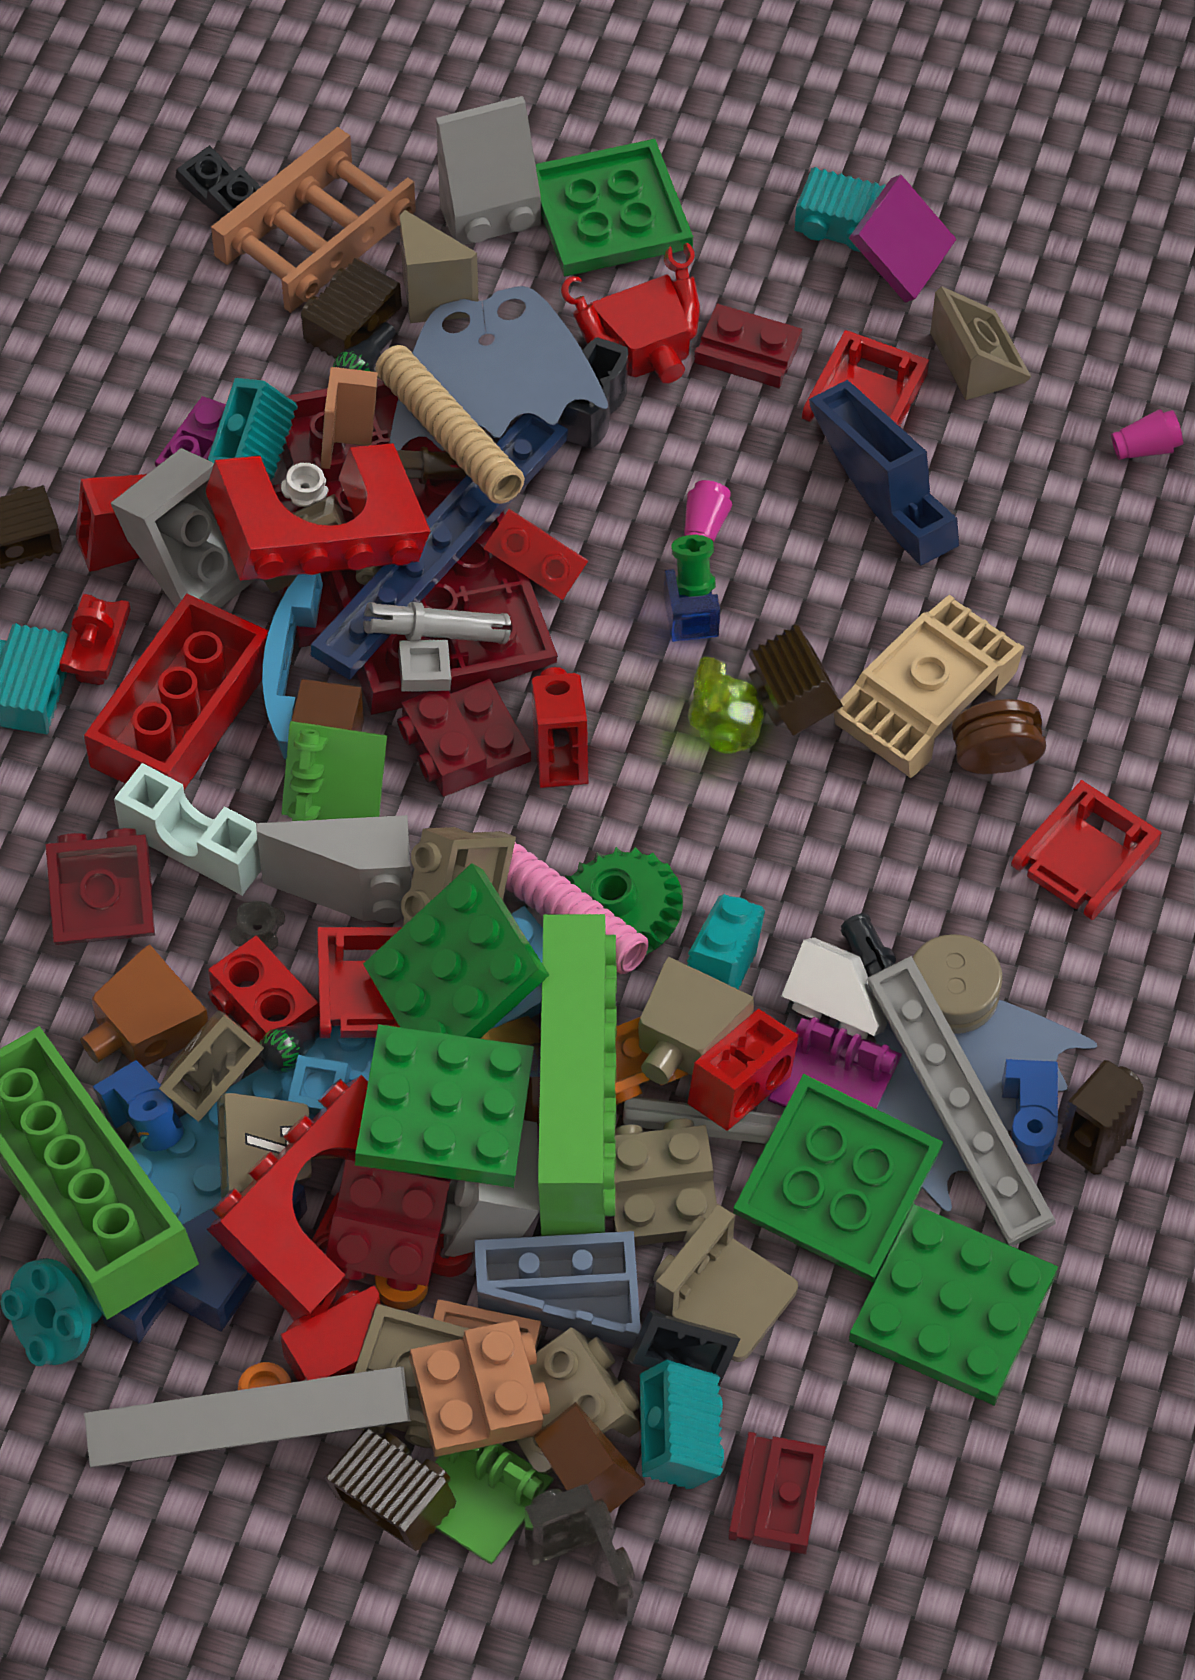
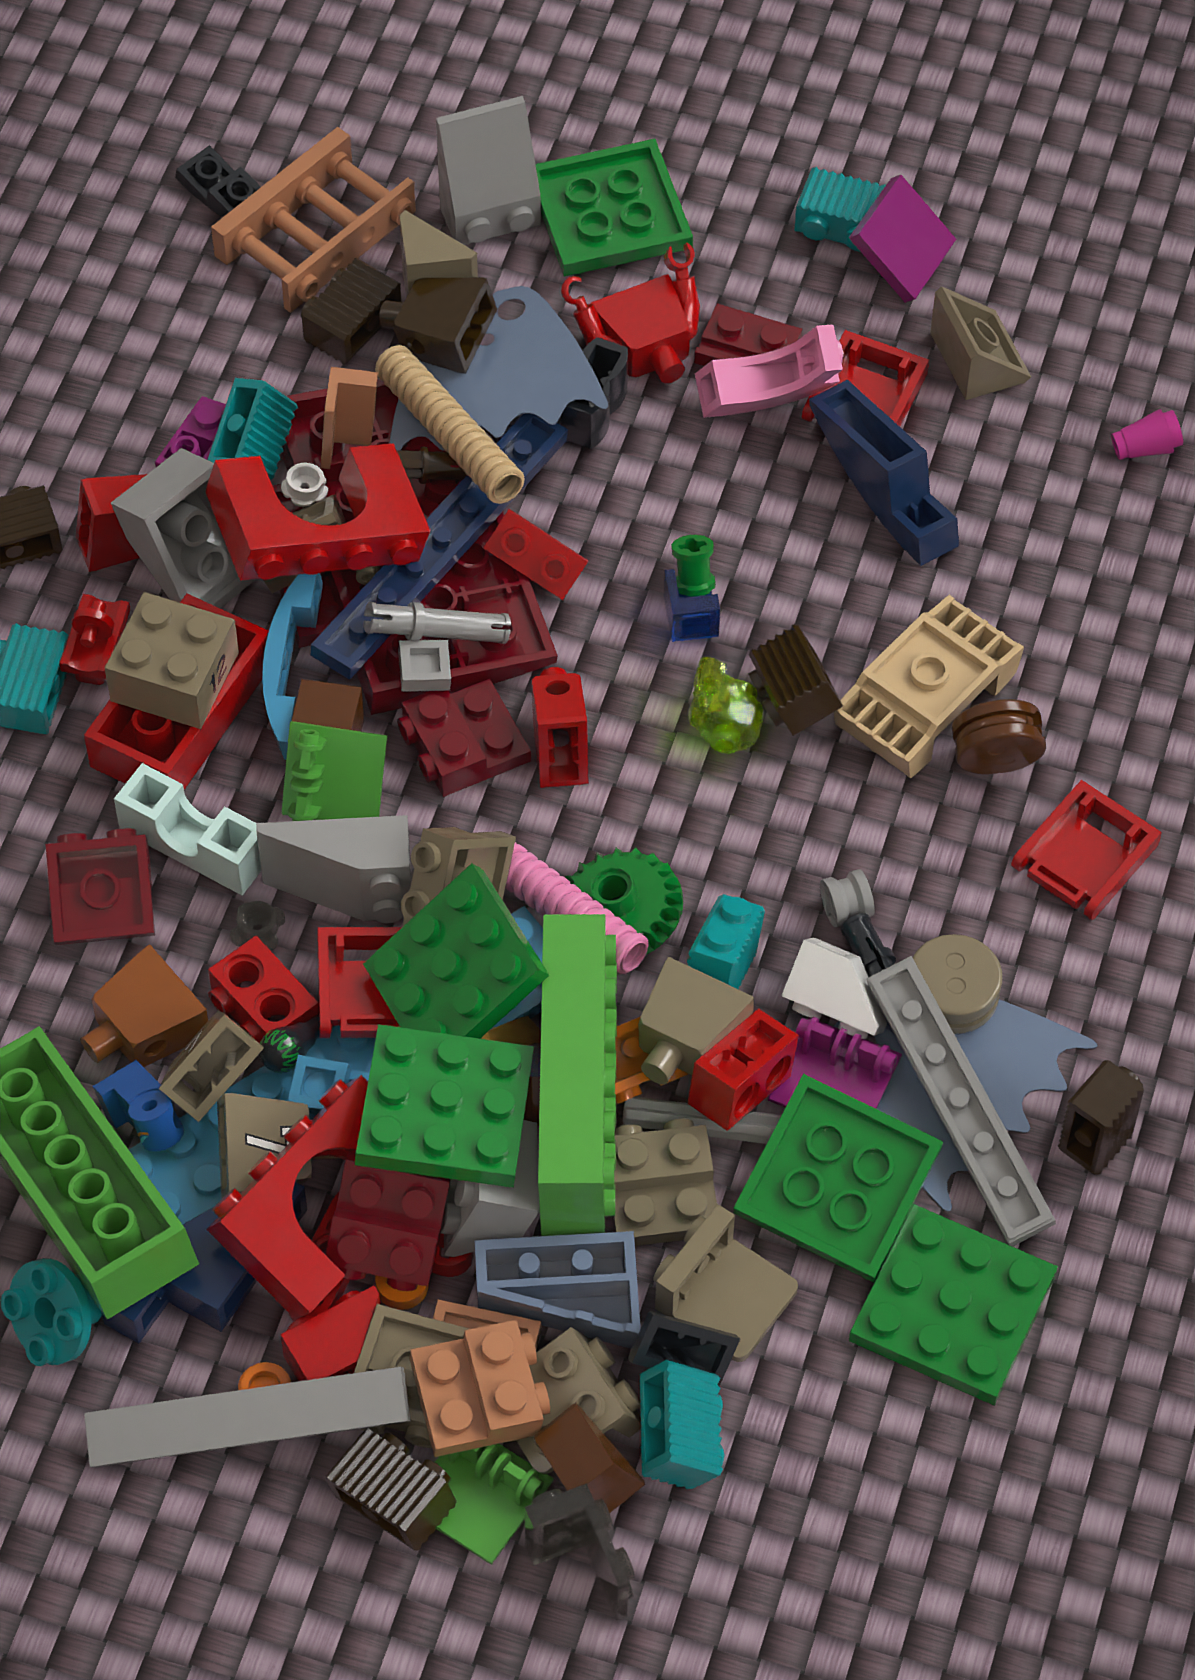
(172, 660): none -> dark tan brick
(366, 353): black piece -> none
(442, 320): none -> dark brown torso
(707, 509): dark pink cone -> none
(771, 377): none -> bright pink arch
(777, 1493): dark red plate -> none
(846, 897): none -> light grey wheel
(1036, 1096): blue leg -> none

